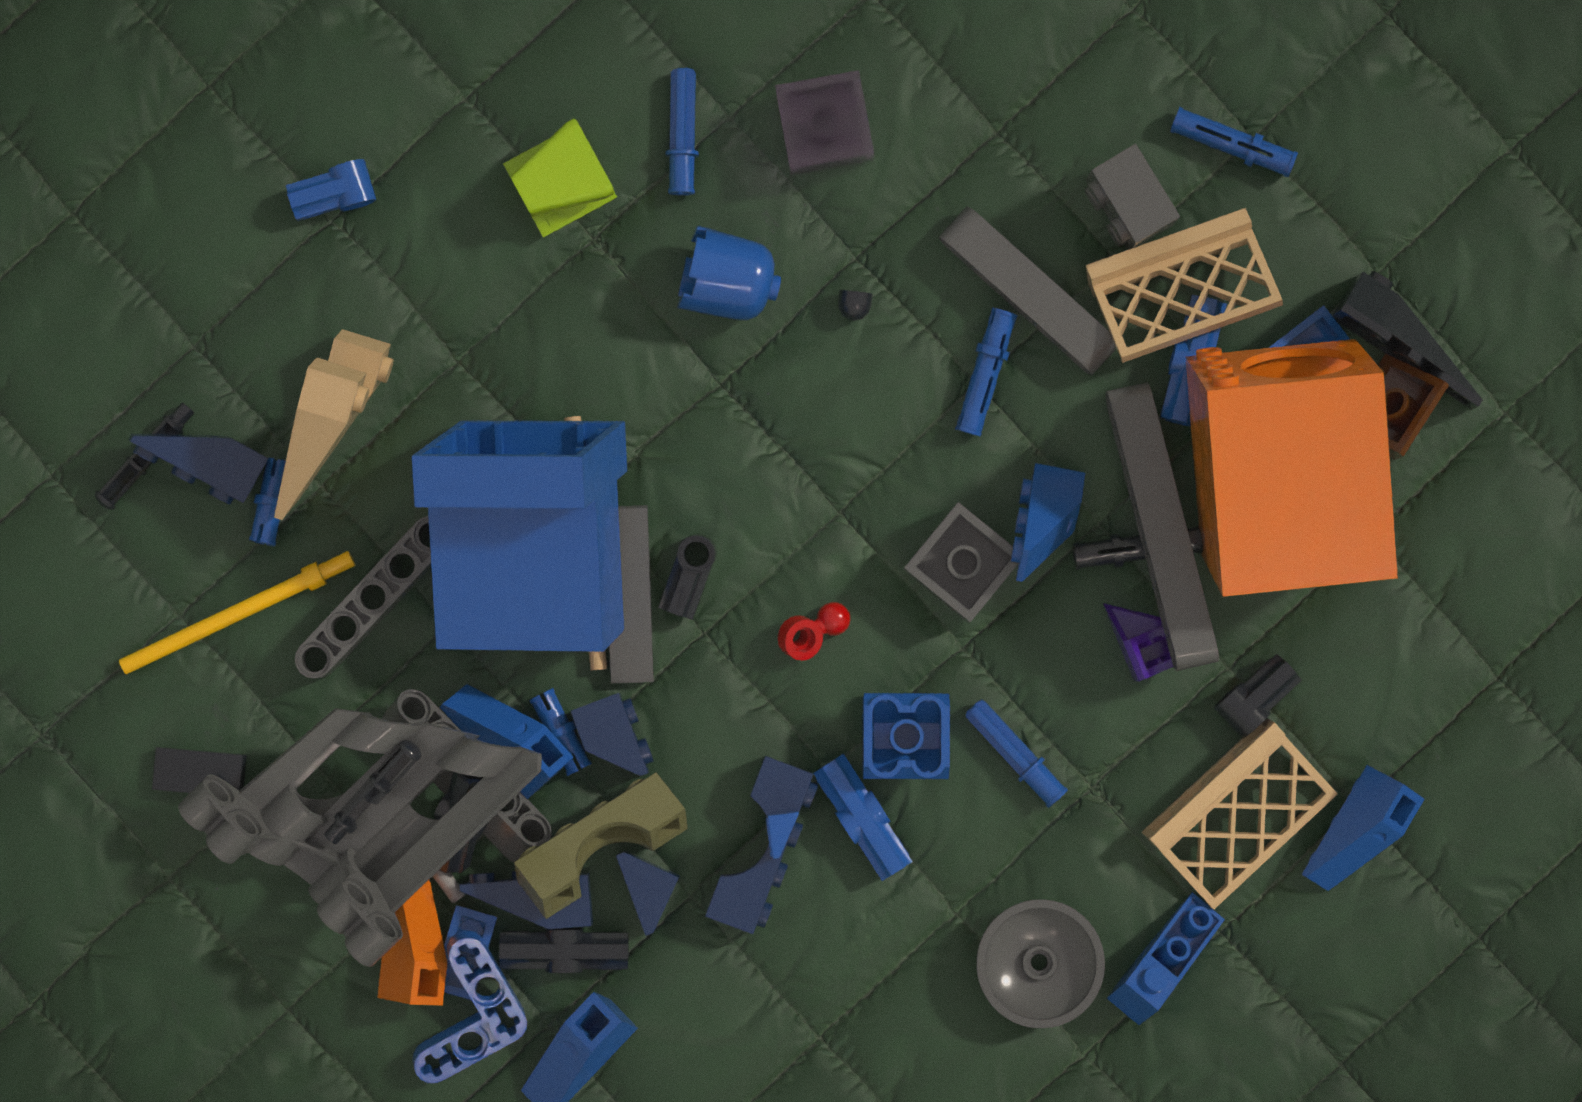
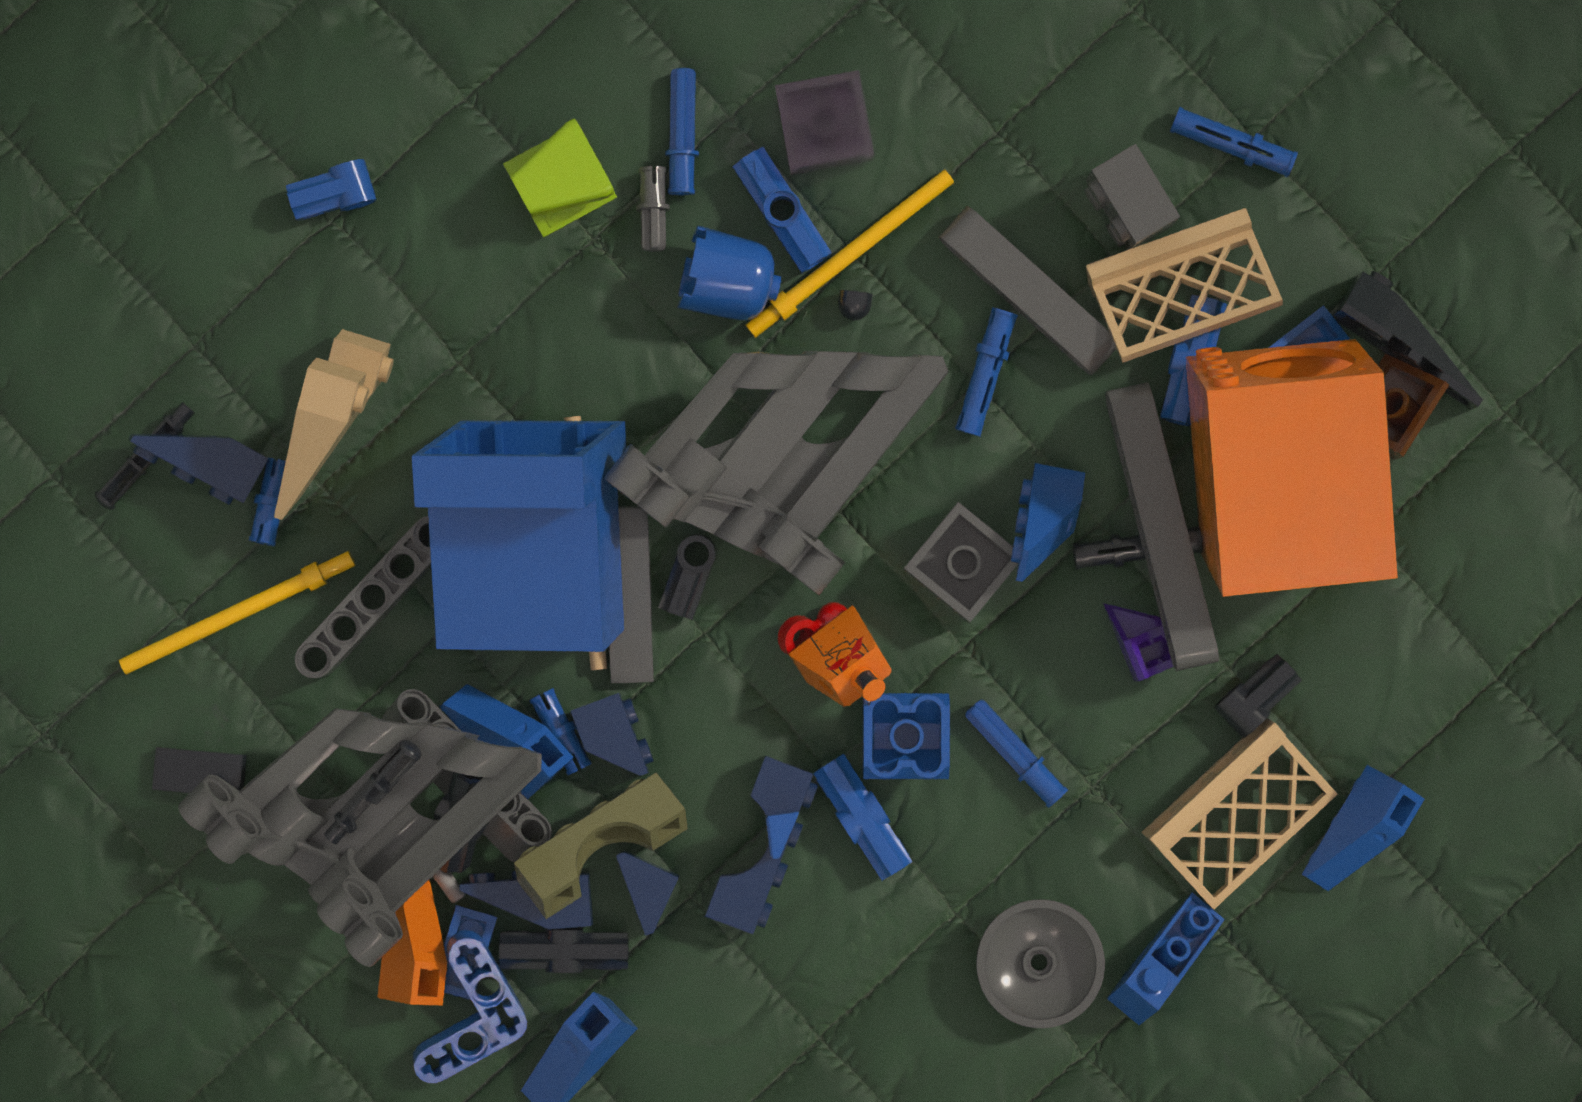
(652, 208): none -> dark grey axle
(767, 483): none -> dark grey panel
(768, 186): none -> blue piece
(786, 302): none -> yellow bar
(843, 660): none -> orange torso

